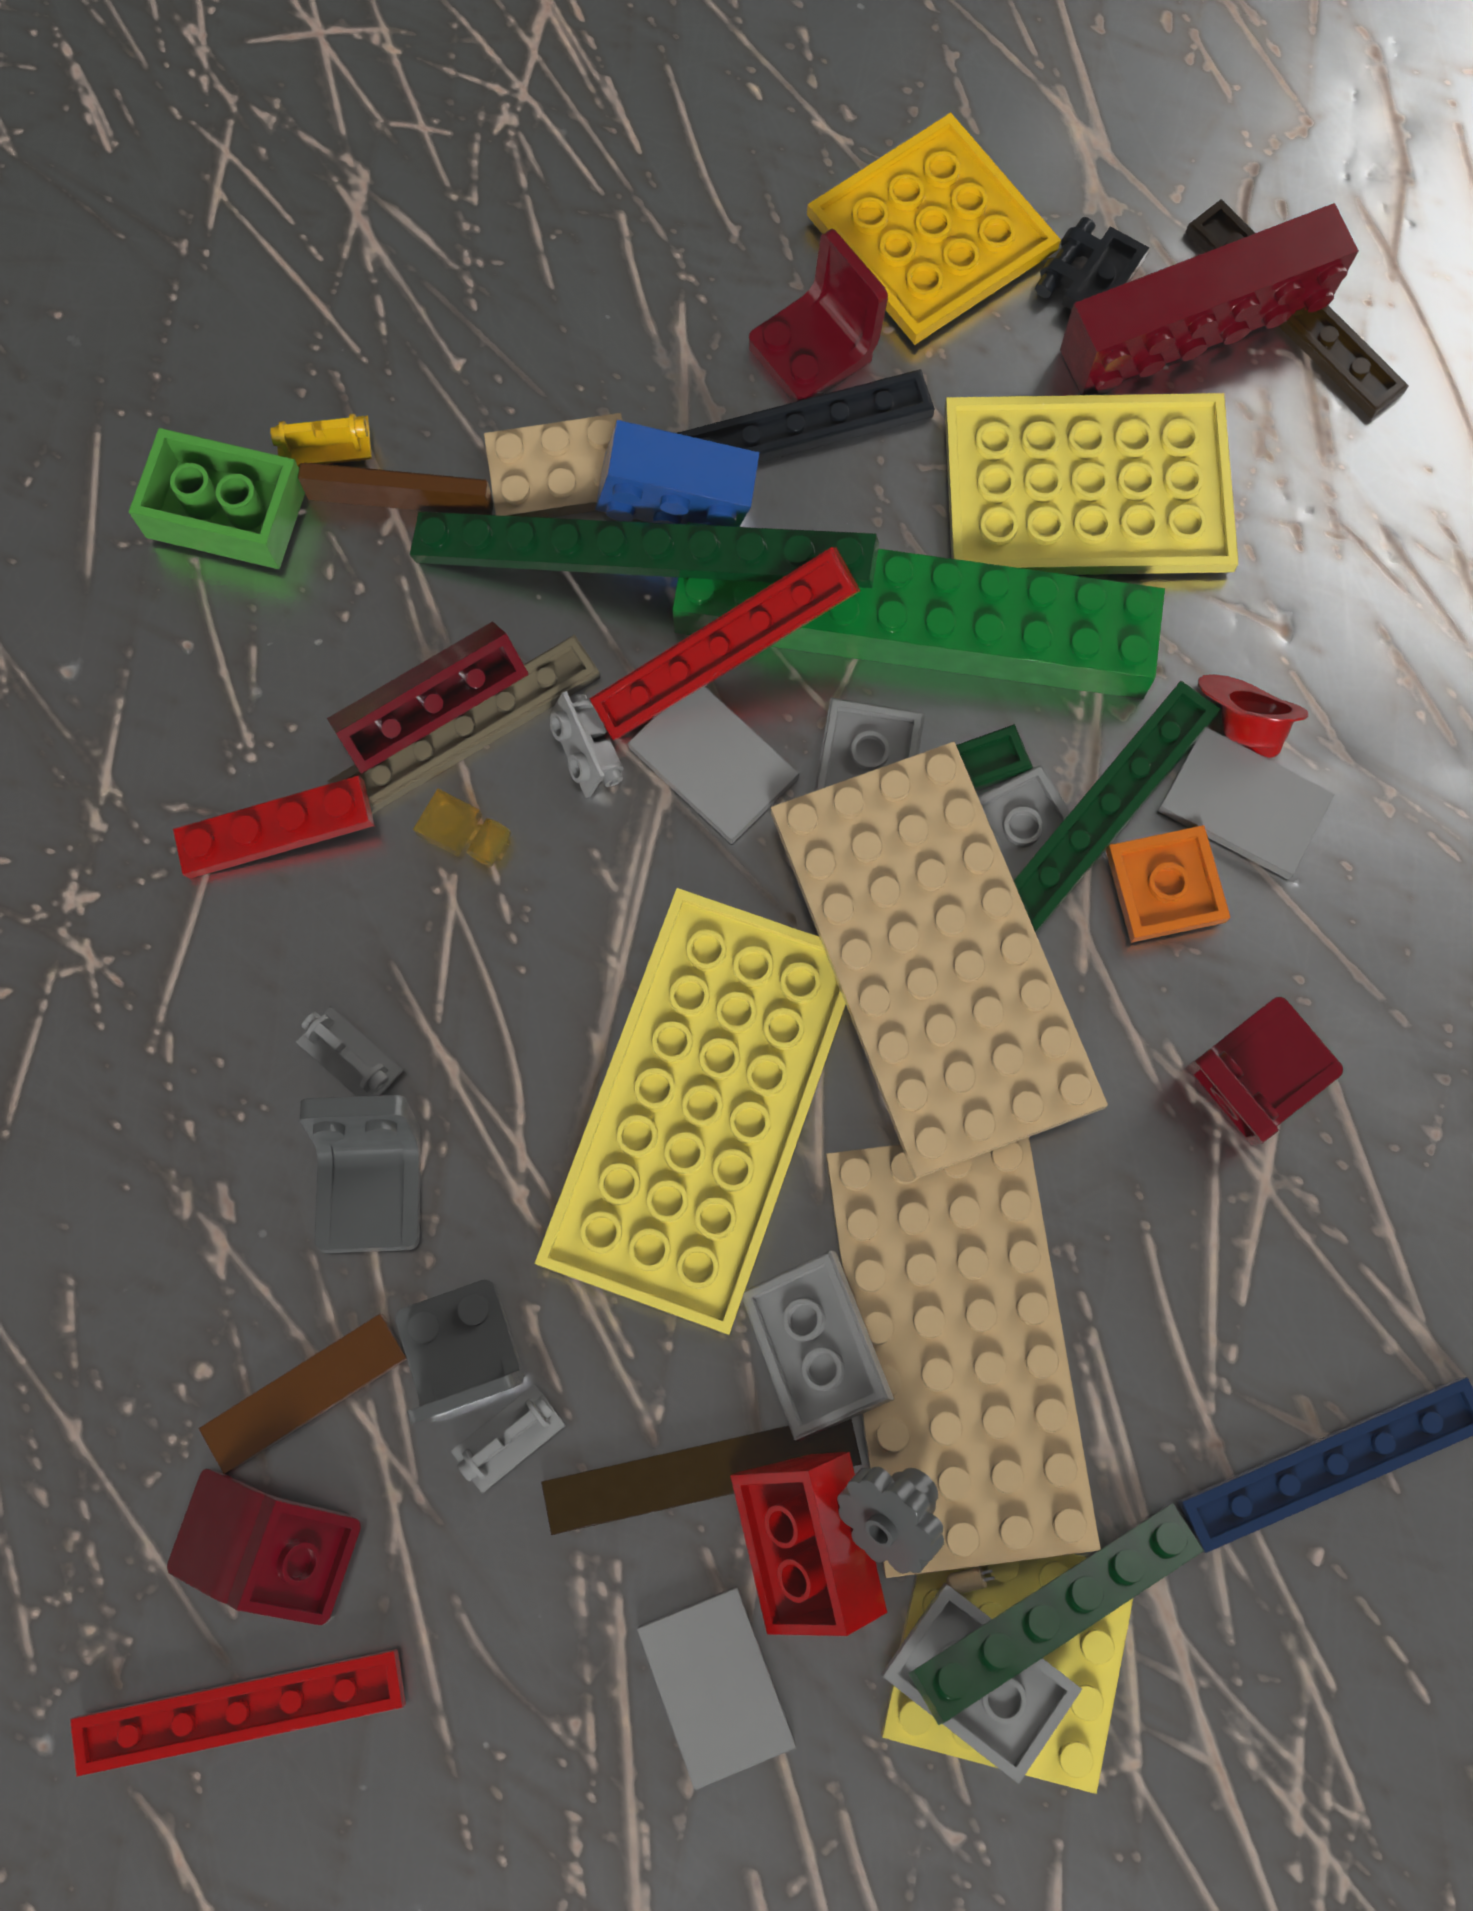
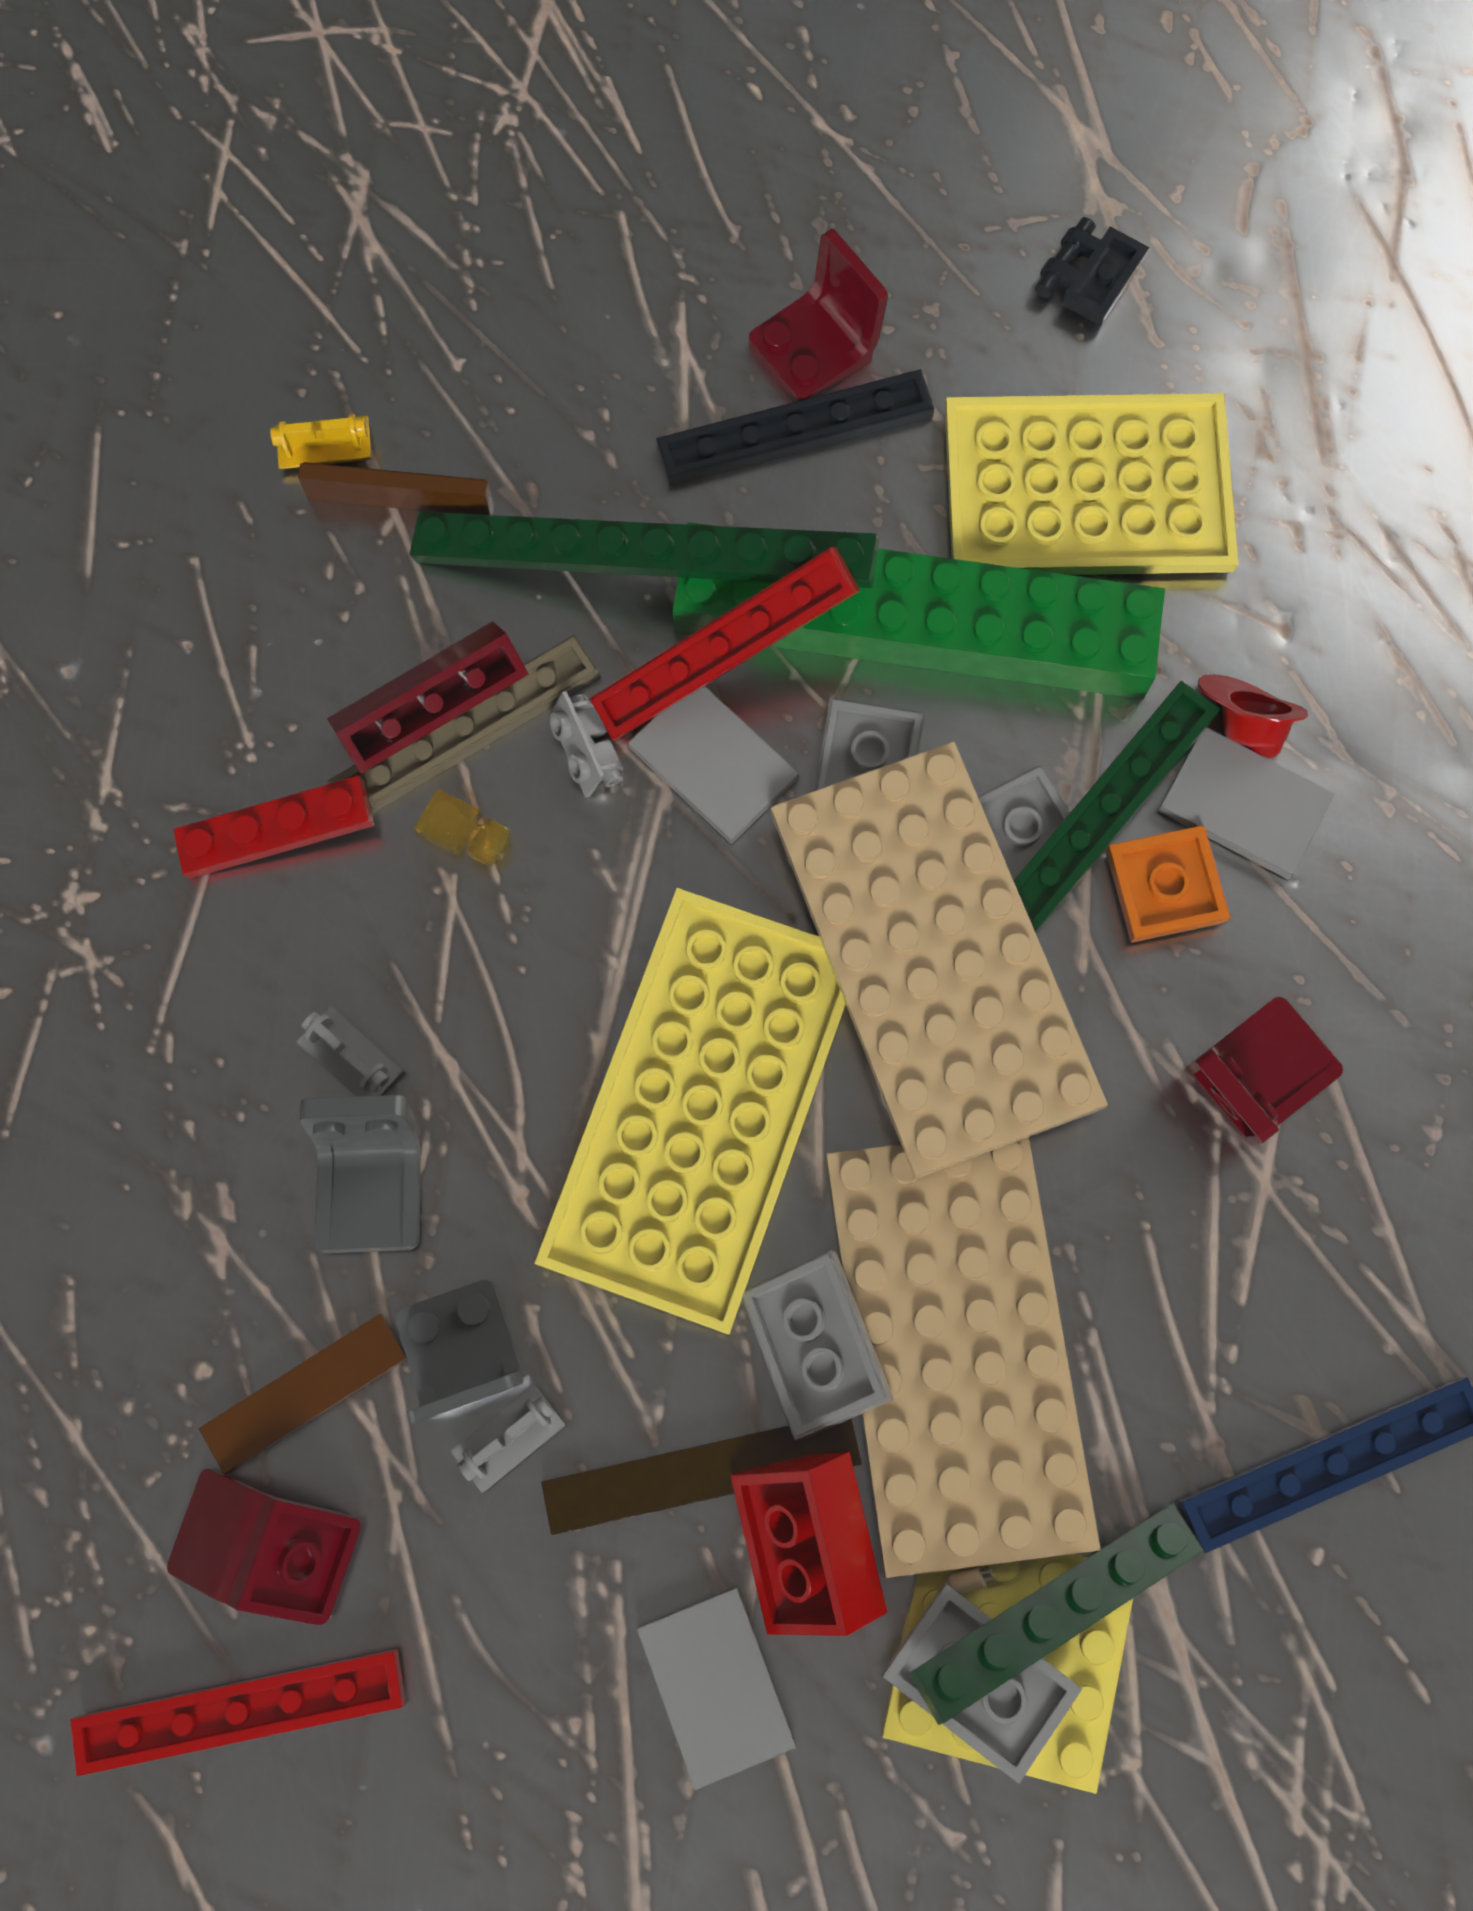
(218, 498): bright green brick -> none
(548, 466): tan plate -> none
(674, 478): blue brick -> none
(893, 1517): dark grey plant -> none
(936, 226): yellow plate -> none
(994, 757): dark green tile -> none
(1207, 300): dark red brick -> none
(1319, 333): dark brown tile -> none

